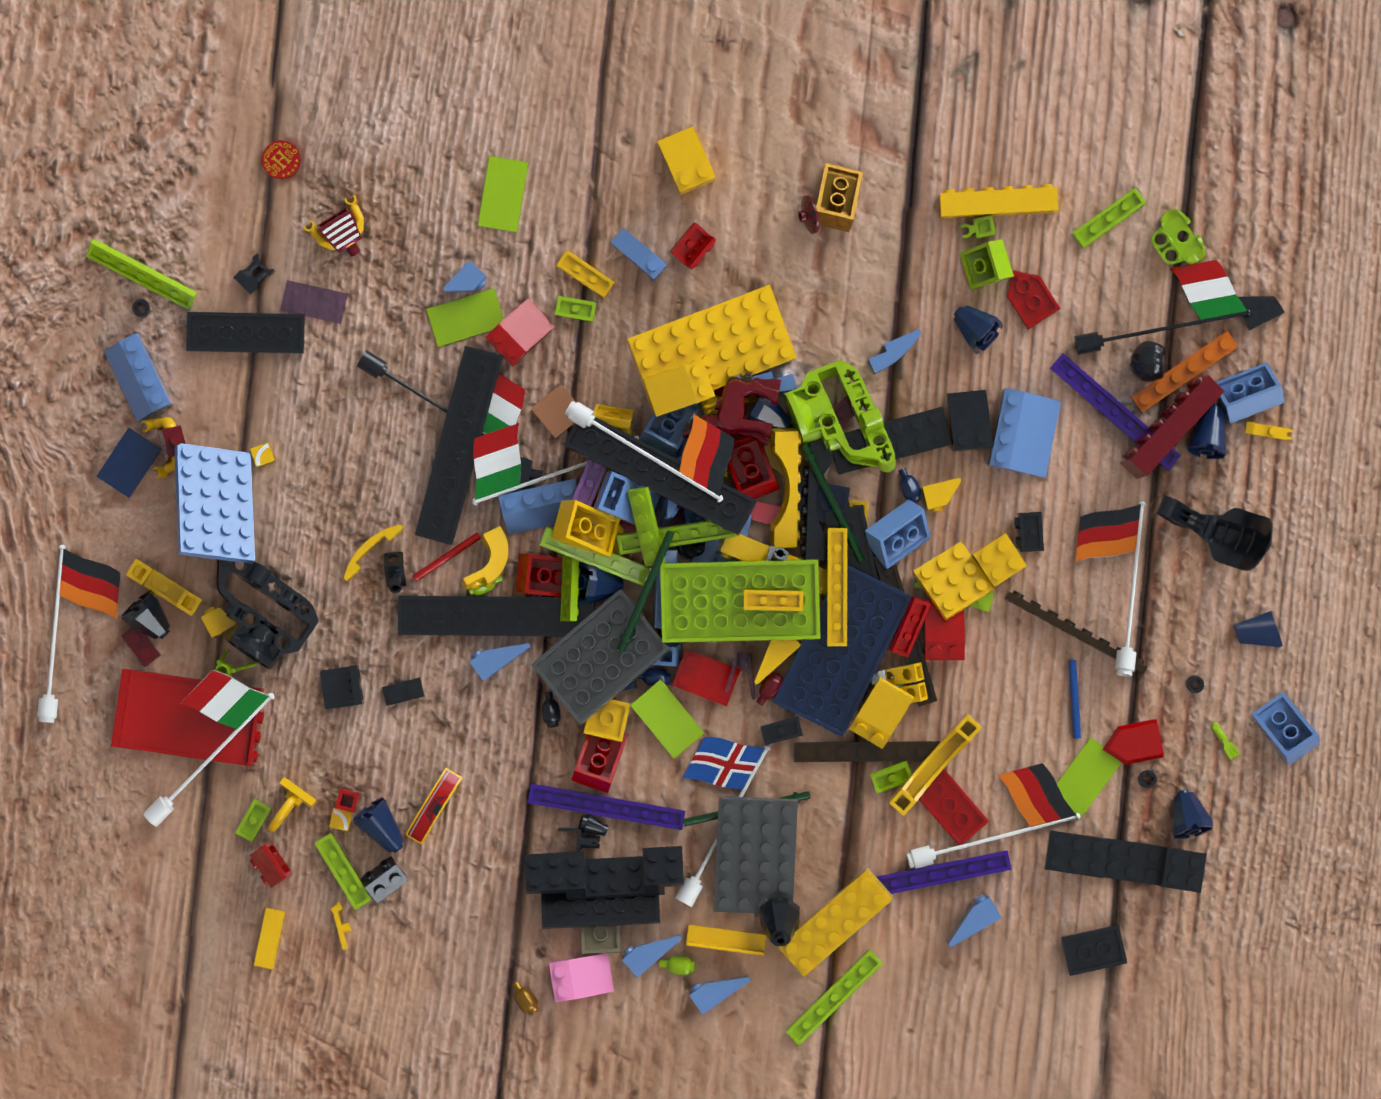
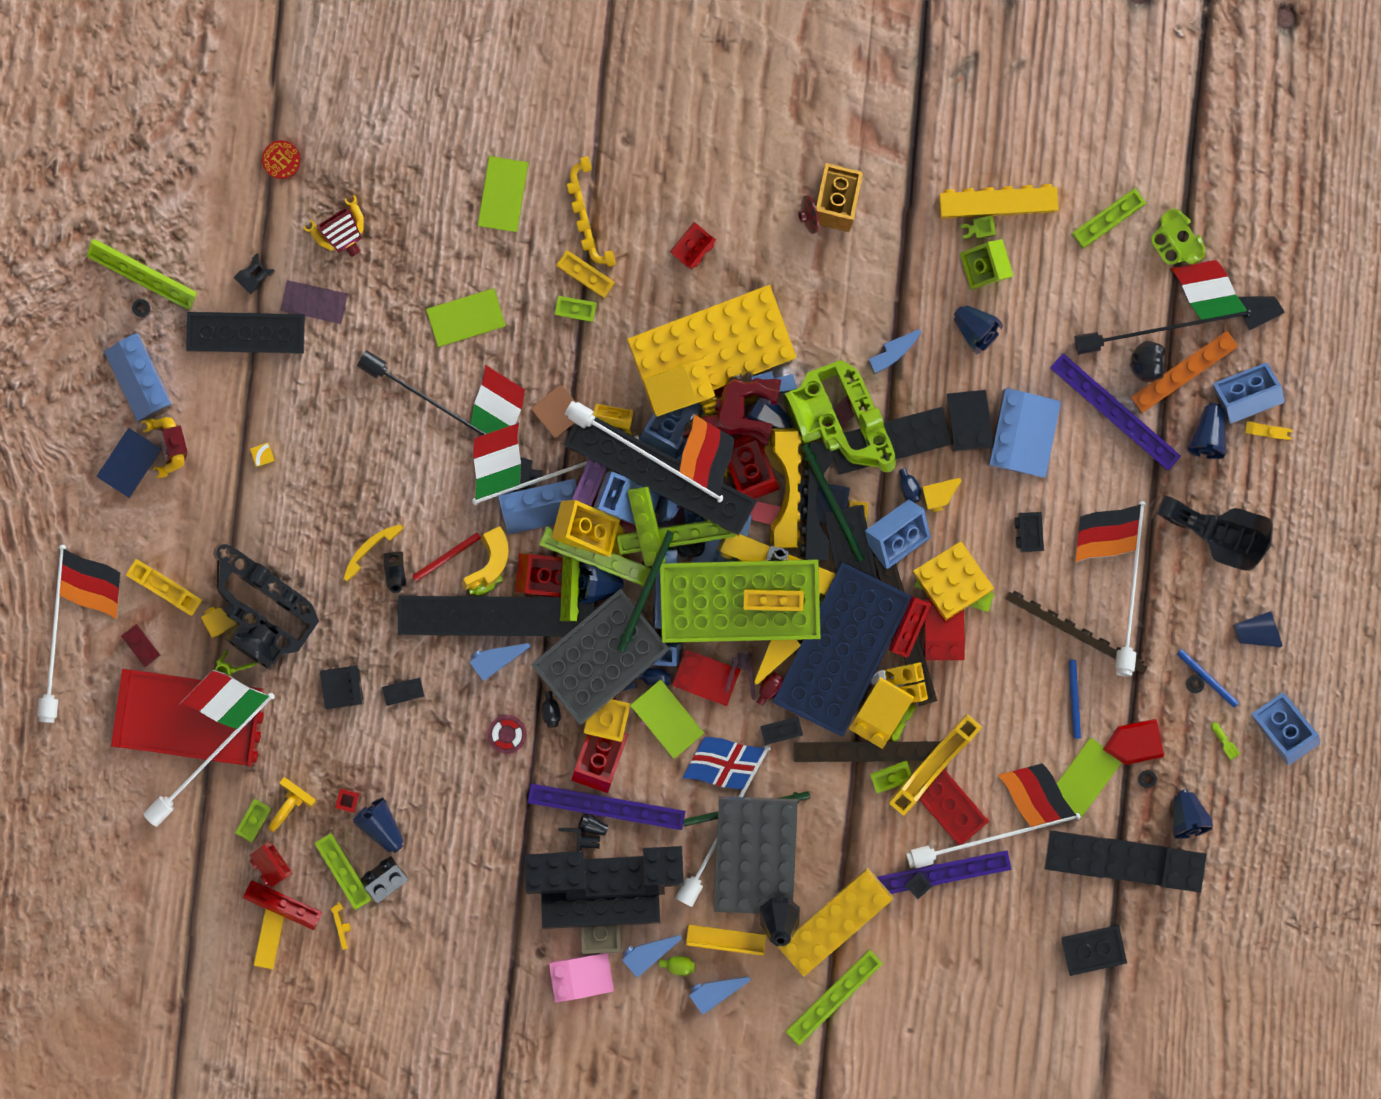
(147, 616): black cone -> none
(214, 503): plate -> none
(282, 905): none -> red tile
(340, 819): yellow tile -> none
(433, 806): slope -> none
(454, 454): black plate -> none
(466, 280): medium blue slope -> none
(507, 734): none -> tile
(519, 332): slope -> none
(525, 999): pearl gold plant -> none
(579, 207): none -> yellow bar
(639, 254): medium blue slope -> none
(686, 160): yellow slope -> none
(837, 587): yellow plate -> none
(897, 732): none -> lime piece
(918, 885): none -> black plate
(977, 917): medium blue slope -> none
(999, 560): yellow brick -> none
(1031, 298): red tile -> none
(1171, 426): dark red brick -> none
(1207, 678): none -> blue bar

